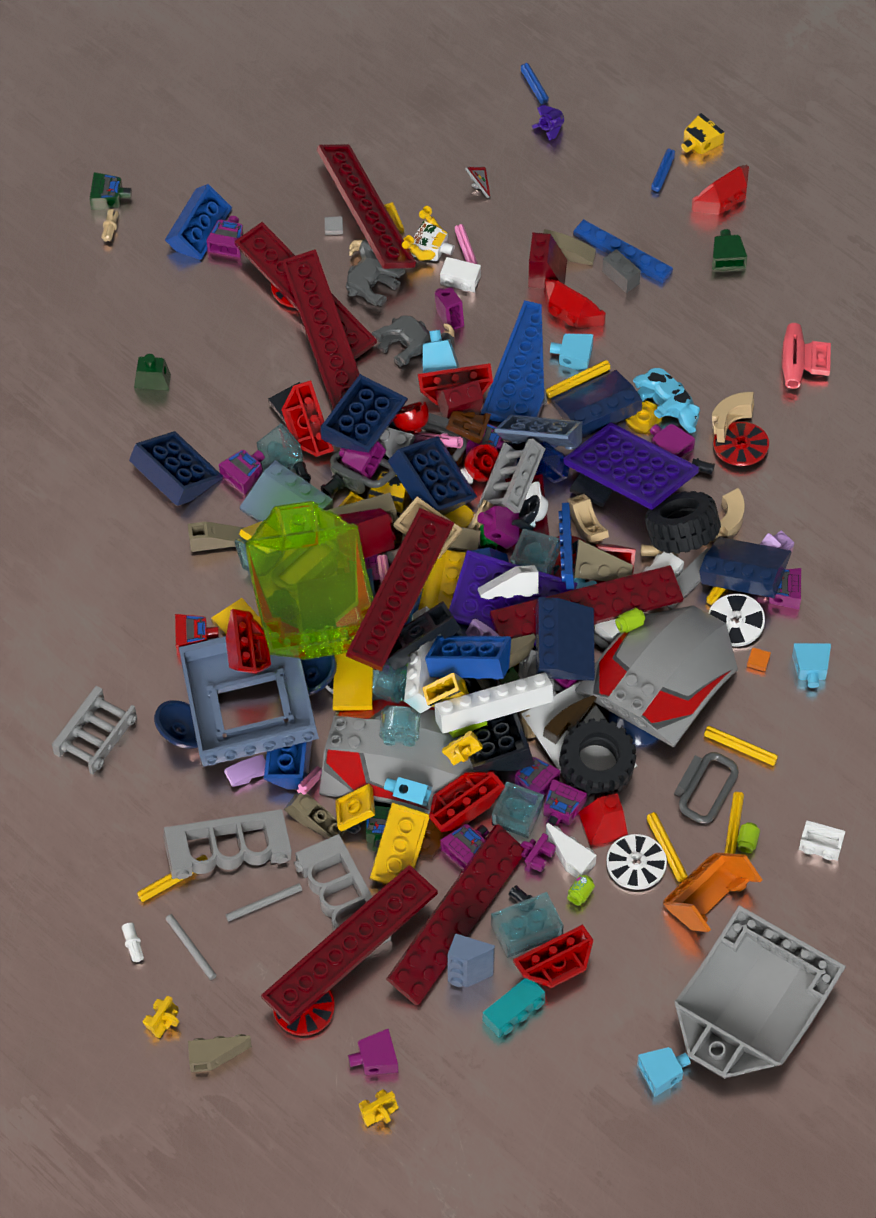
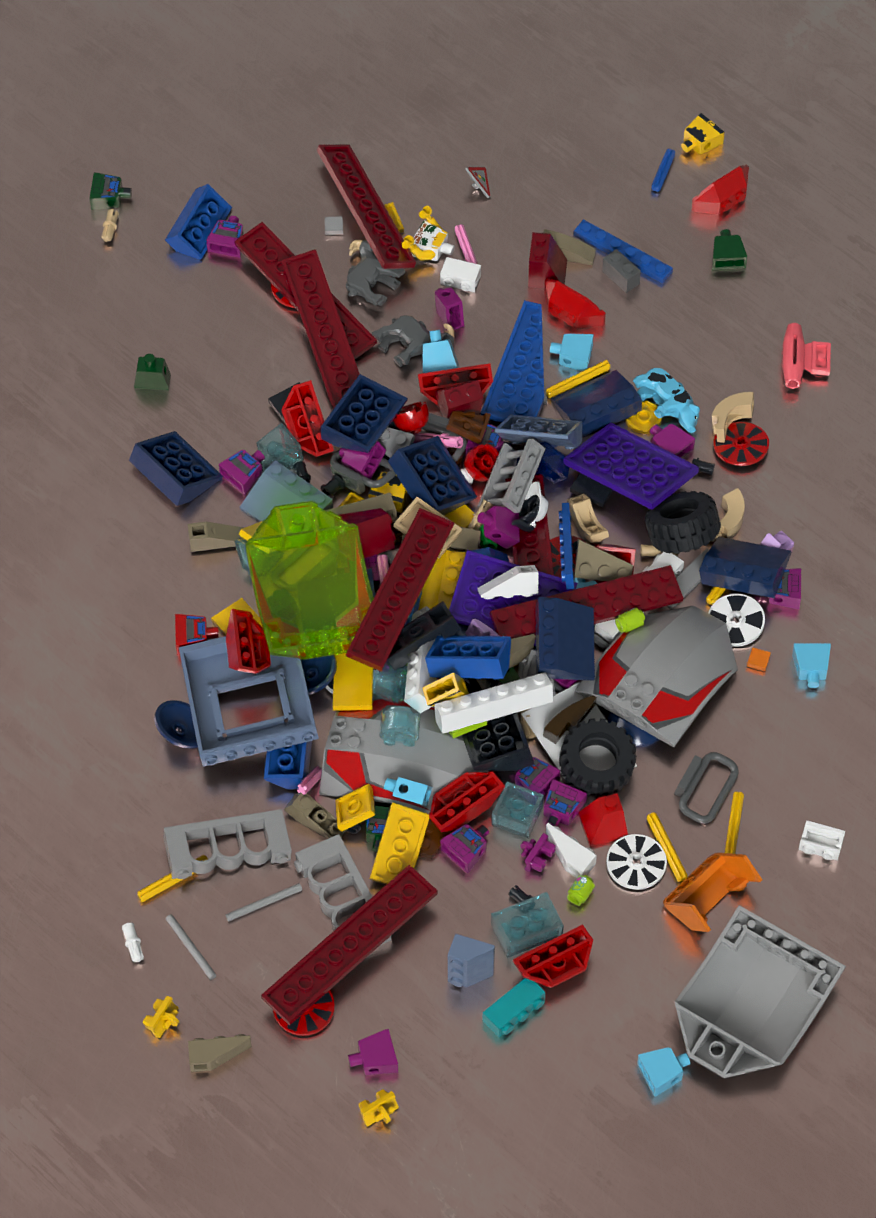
(85, 715): light grey fence -> none
(244, 771): lavender slope -> none
(456, 914): dark red plate -> none
(461, 749): yellow hips -> none
(534, 83): blue axle -> none
(536, 550): clear light blue brick -> none
(550, 120): dark purple brick -> none
(741, 745): yellow axle -> none
(748, 838): lime brick -> none

